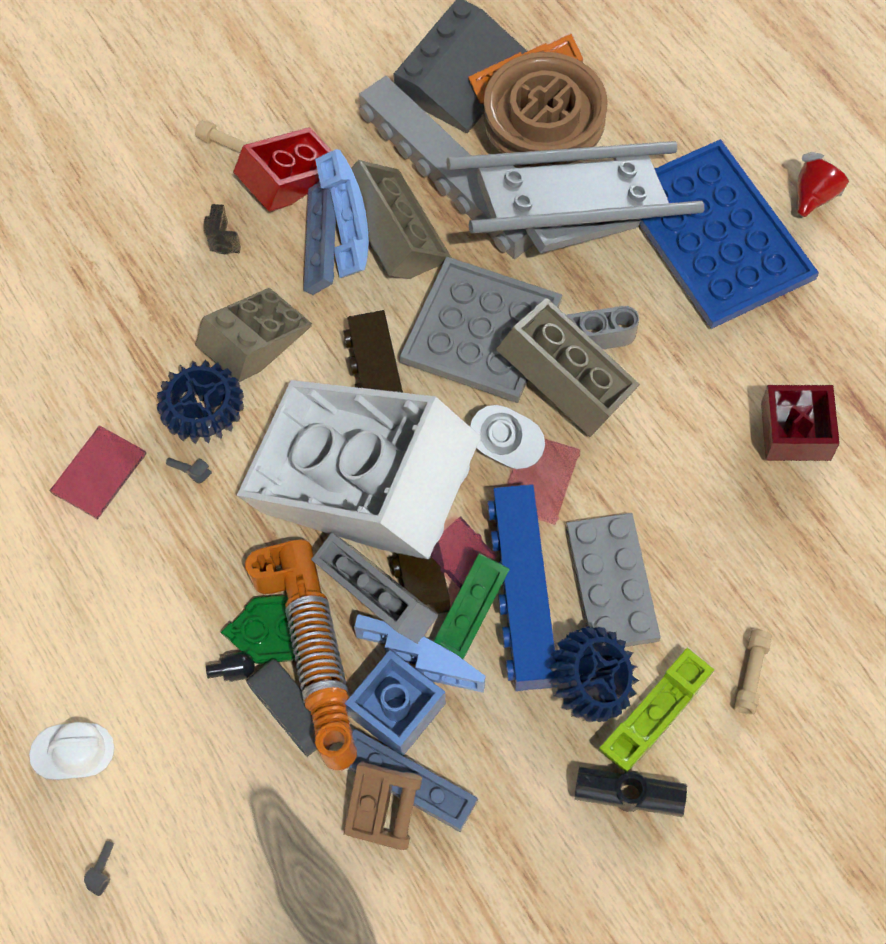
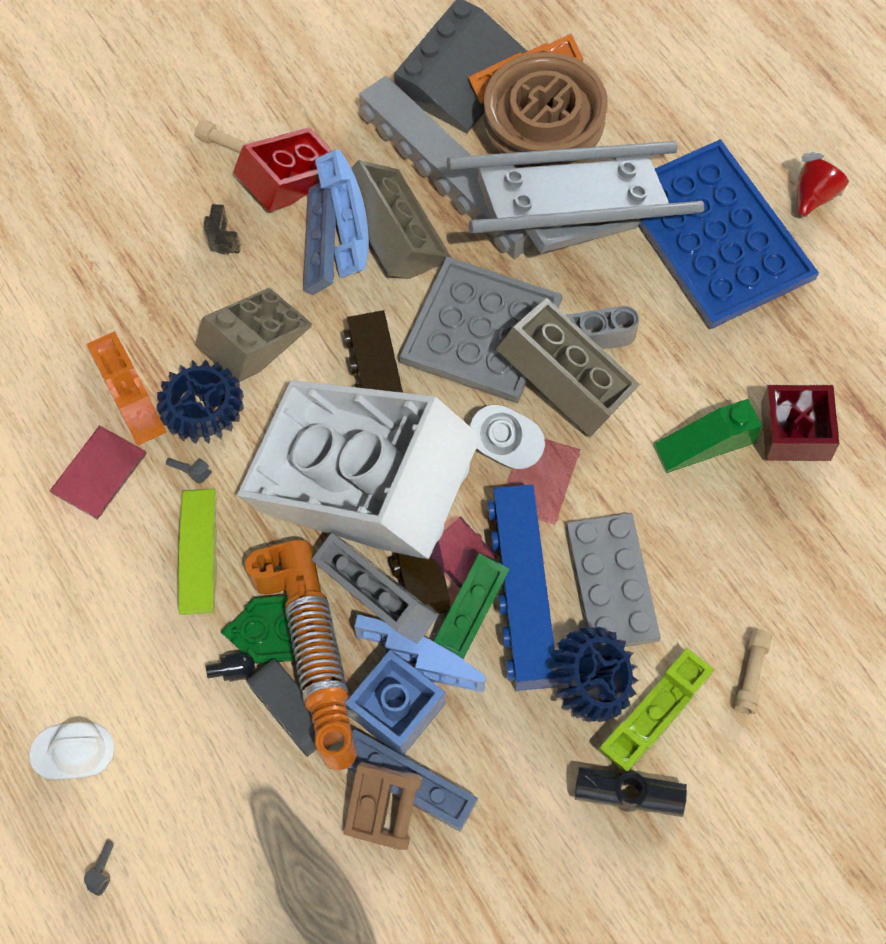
(126, 388): none -> orange slope
(197, 552): none -> lime slope
(710, 436): none -> green slope

